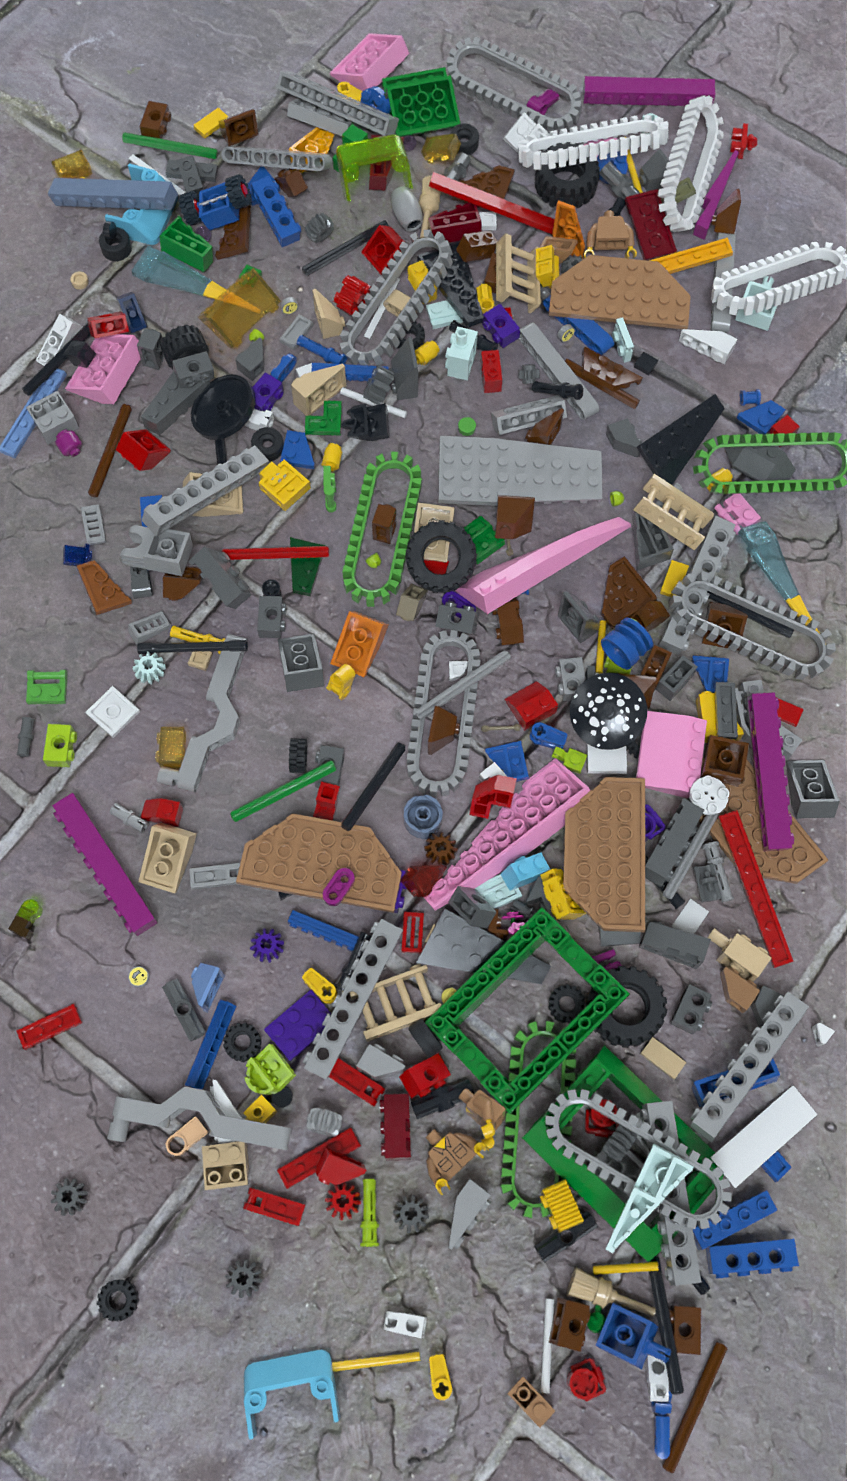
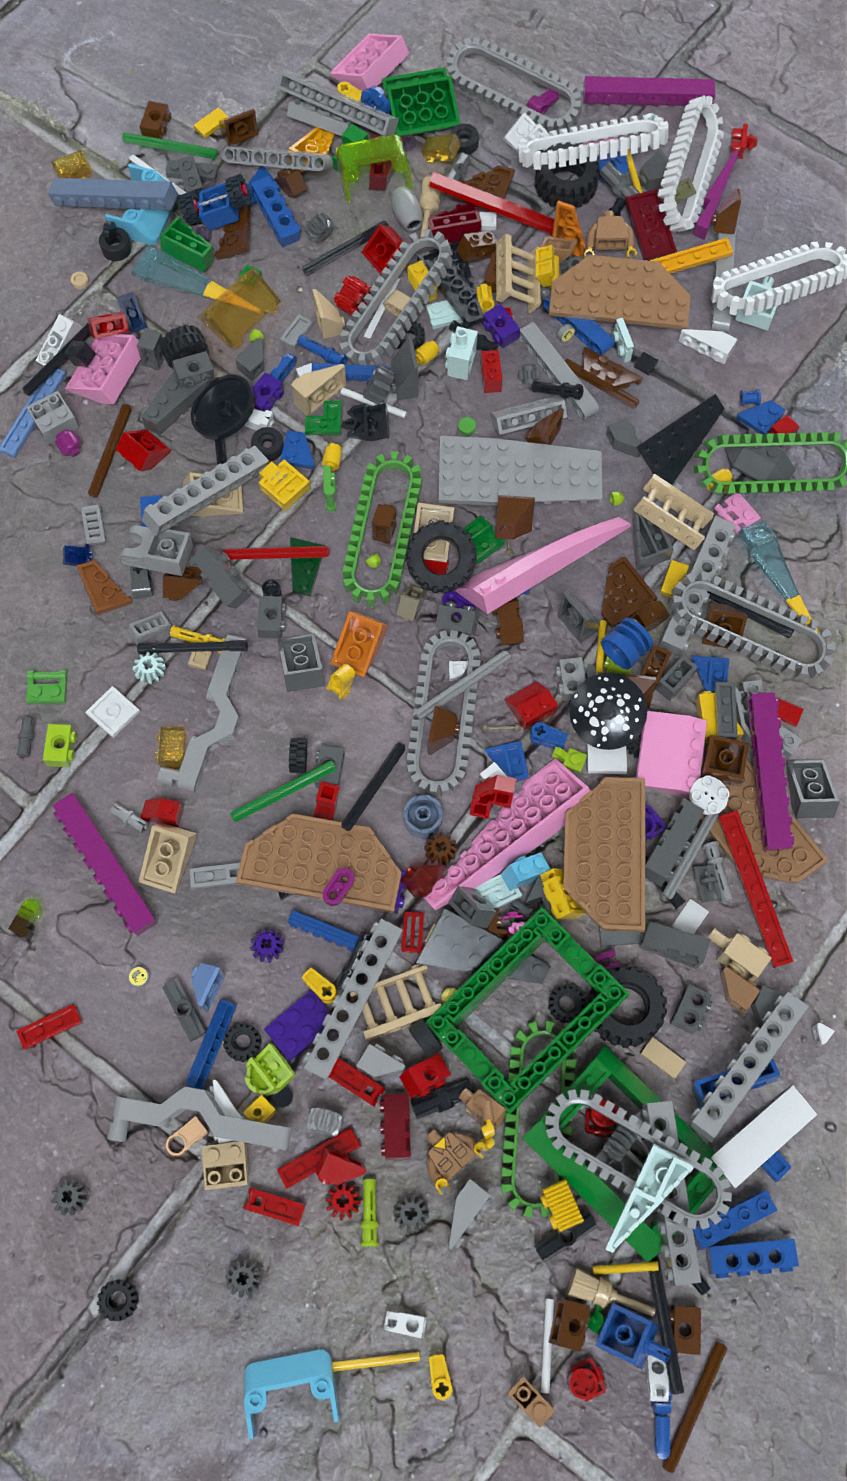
(289, 305): tile -> none

